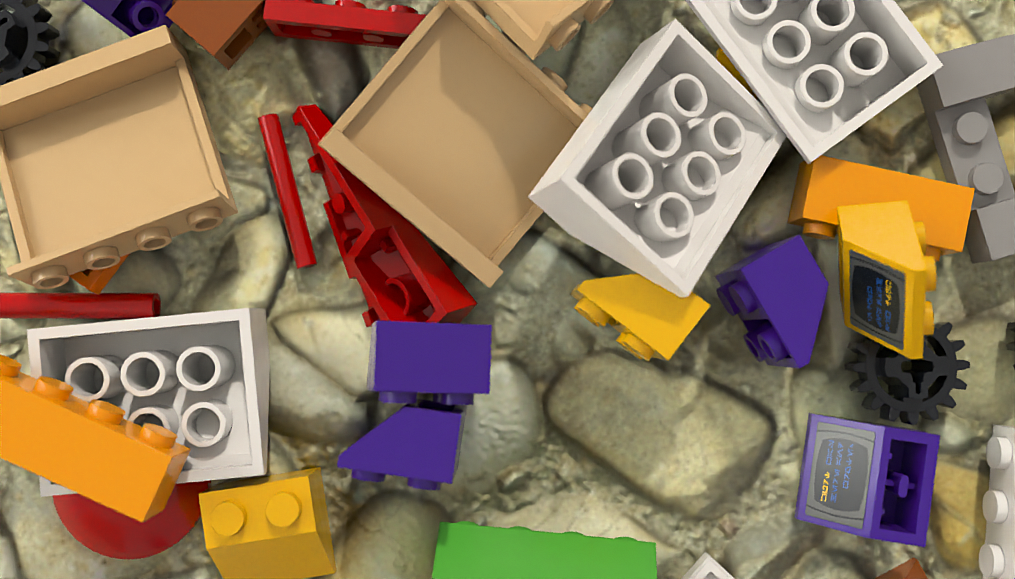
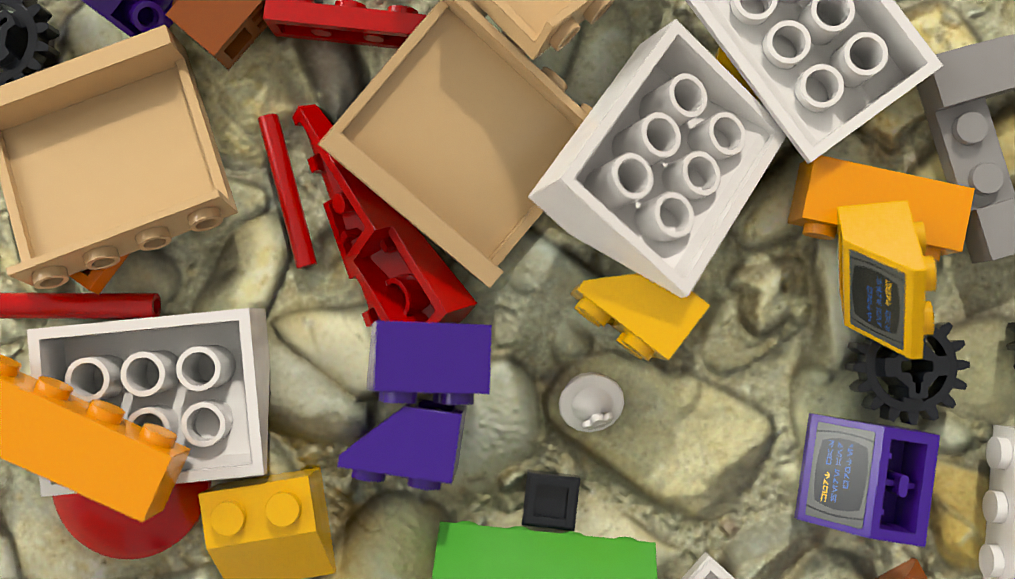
(551, 500): none -> black tile
(591, 402): none -> white hat
(778, 299): dark purple slope -> none

